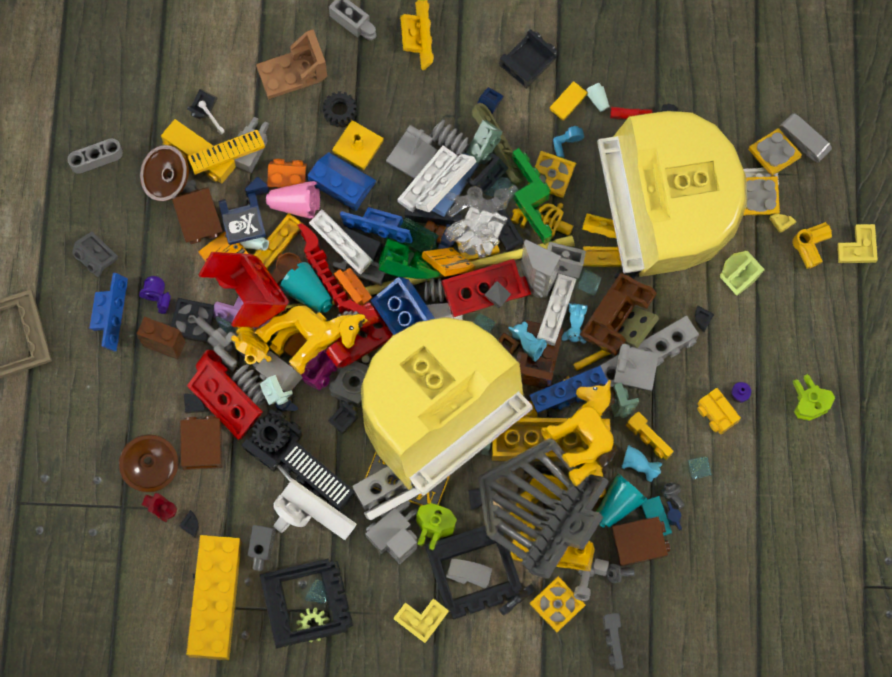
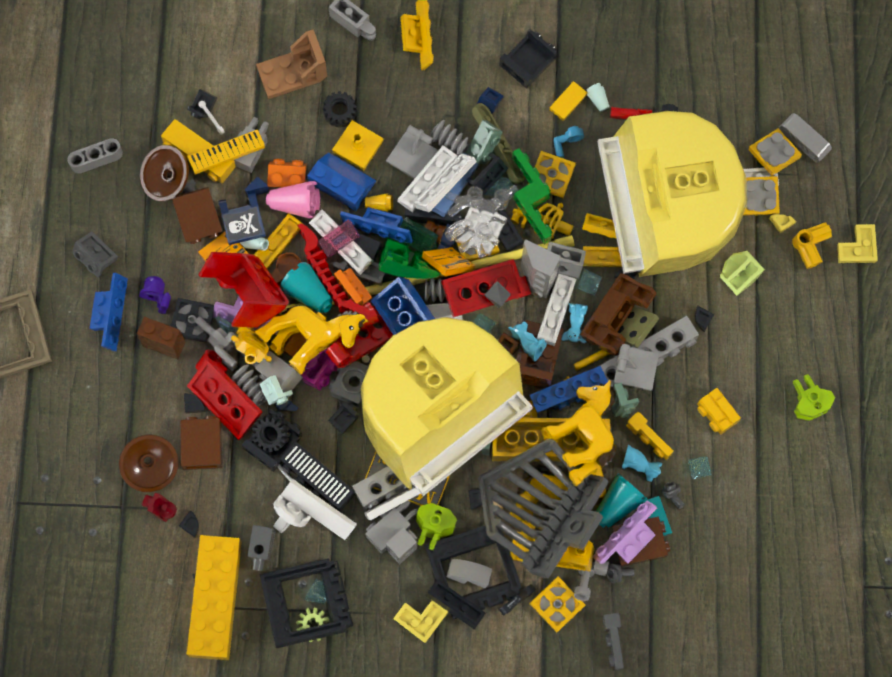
(339, 238): none -> clear pink tile
(380, 202): none -> yellow cone
(455, 604): none -> black tile
(630, 537): none -> lavender bracket
(674, 516): dark blue piece -> none
(741, 392): dark purple tile -> none

